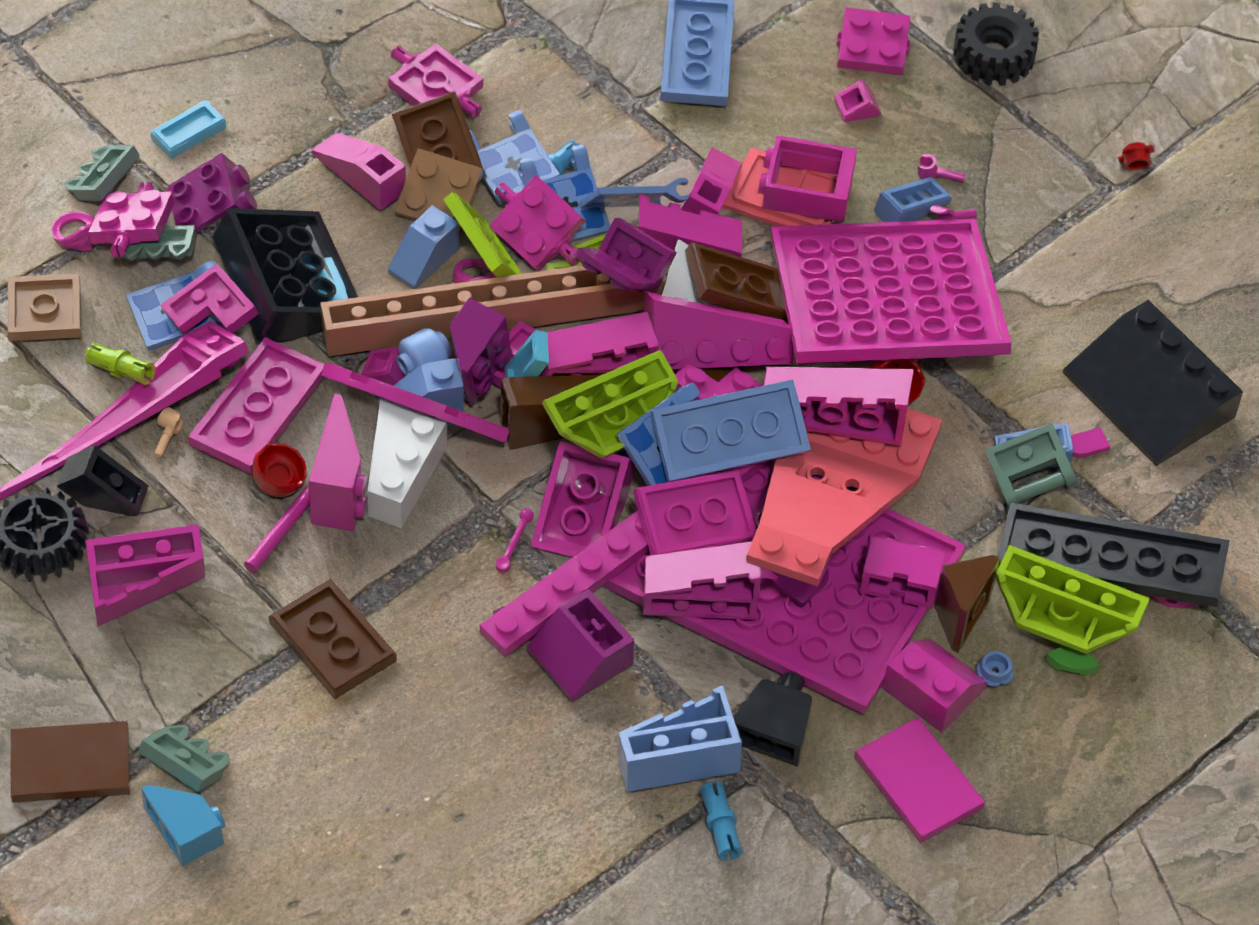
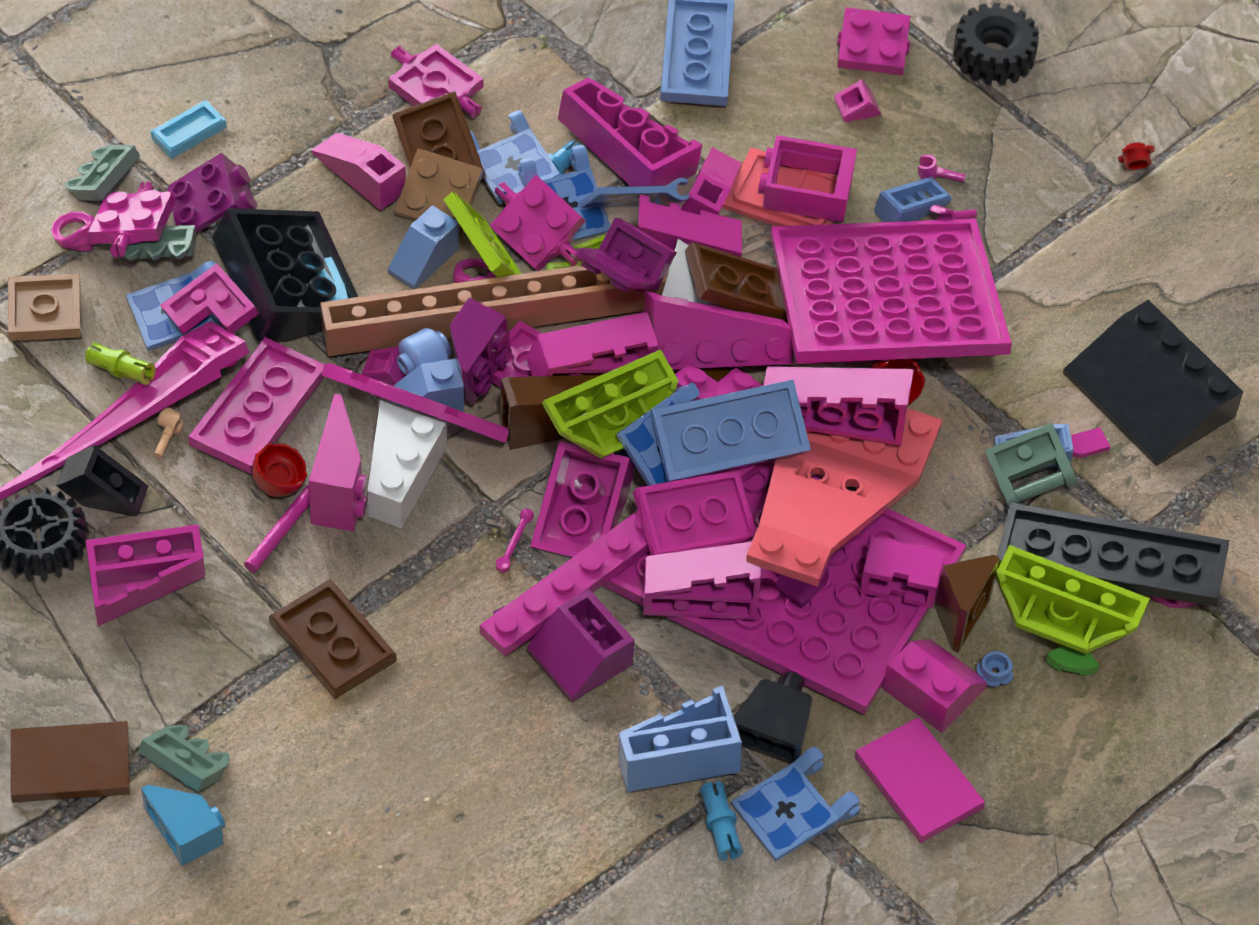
(530, 358): medium azure tile -> none
(626, 137): none -> dark pink wedge
(788, 808): none -> medium blue flag

